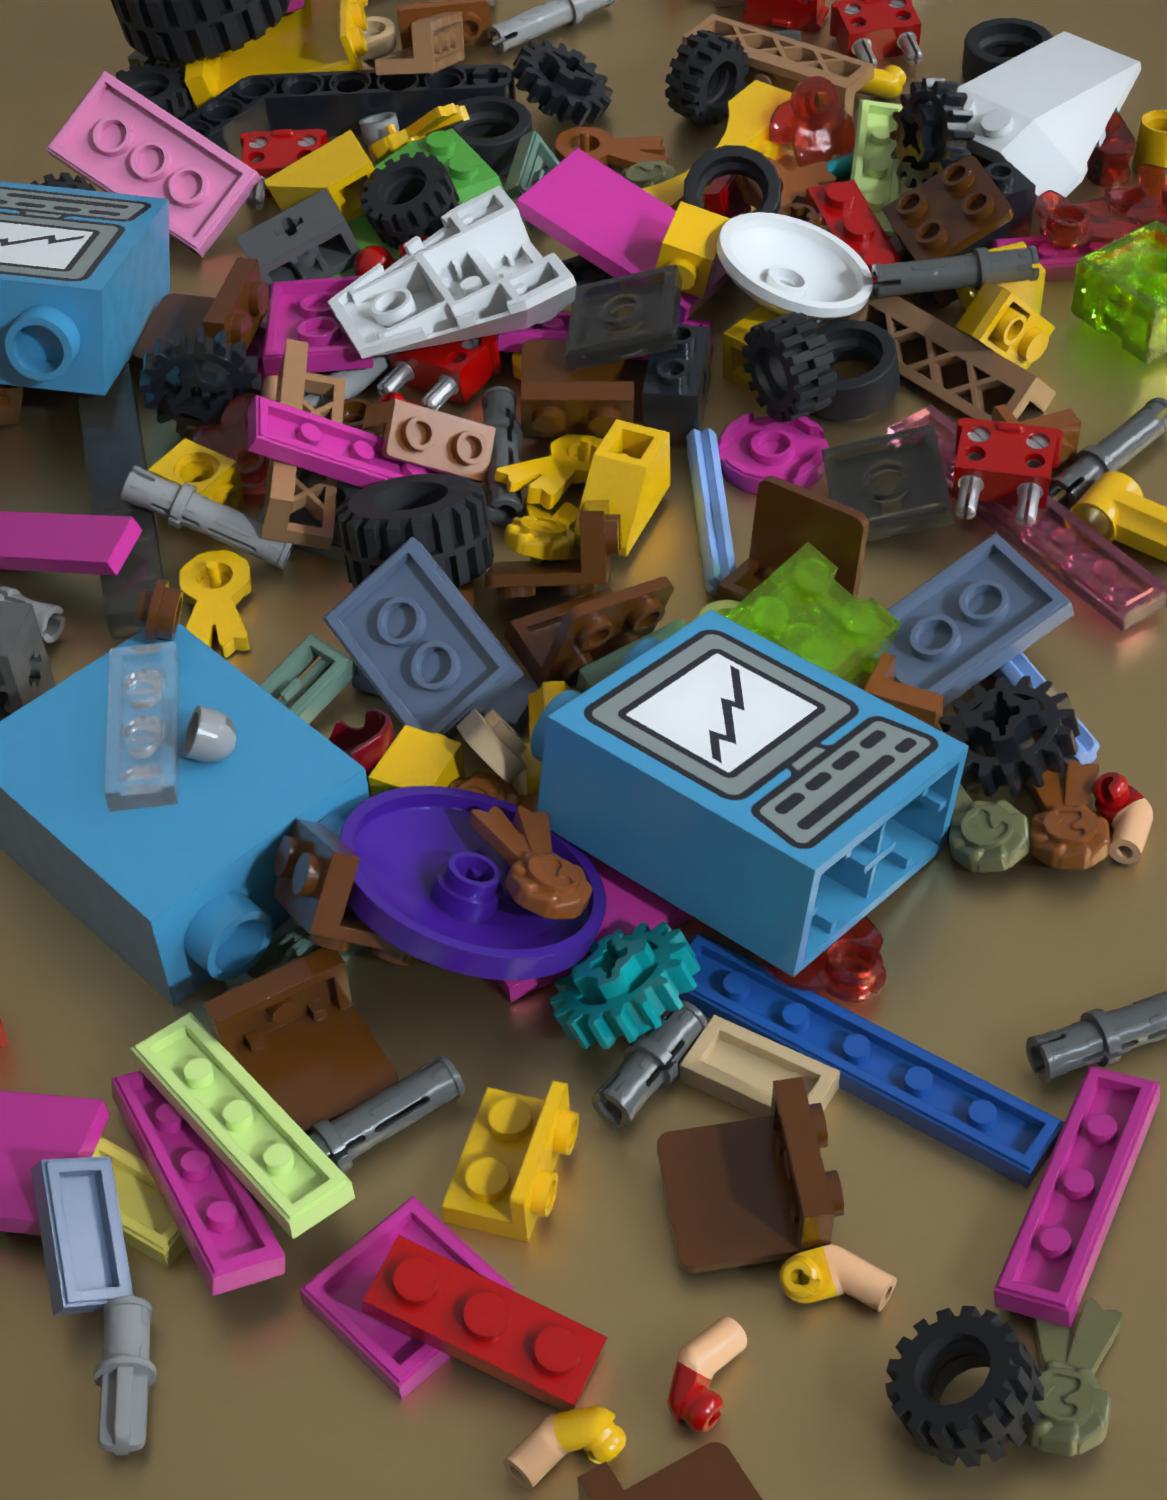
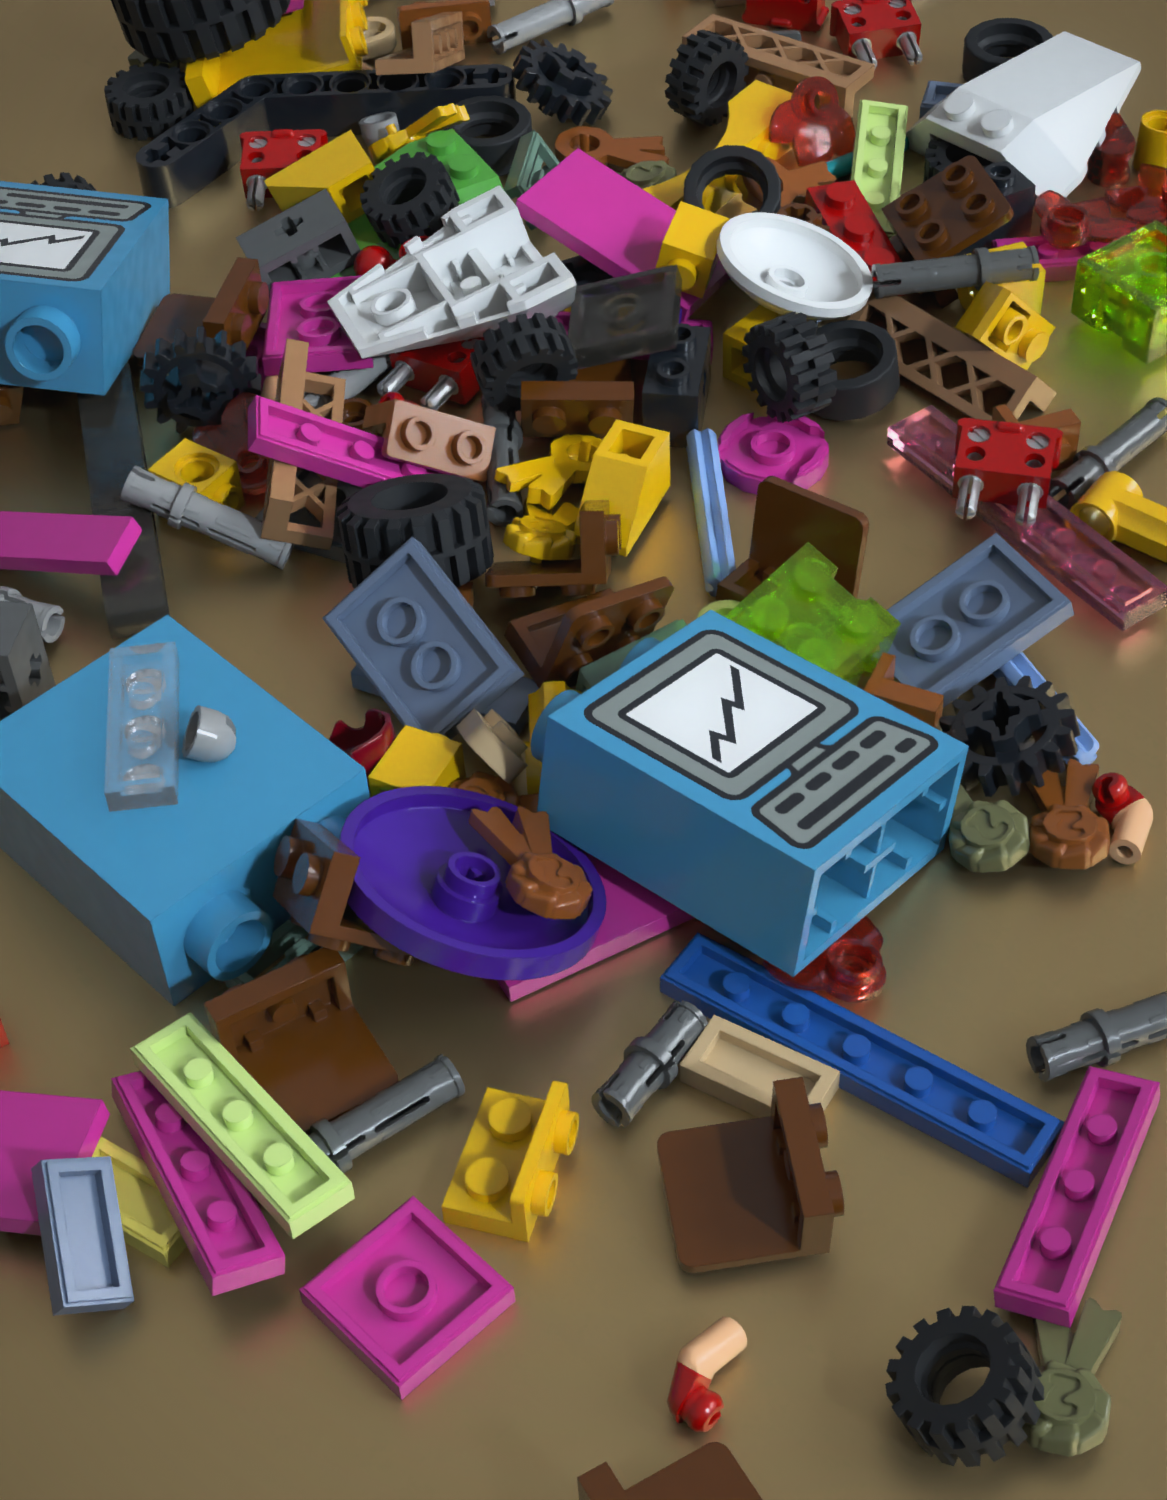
(125, 1375): light grey axle -> none
(142, 150): bright pink tile -> none
(159, 611): reddish brown plate -> none
(215, 586): yellow piece -> none
(318, 686): sand green tile -> none
(484, 1324): red plate -> none
(521, 352): none -> black tyre
(561, 1434): arm -> none
(625, 985): teal gear -> none
(725, 197): red tile -> none
(835, 1272): arm -> none
(885, 84): yellow arm -> none
(892, 481): clear smoke tile -> none
(930, 129): black gear -> none

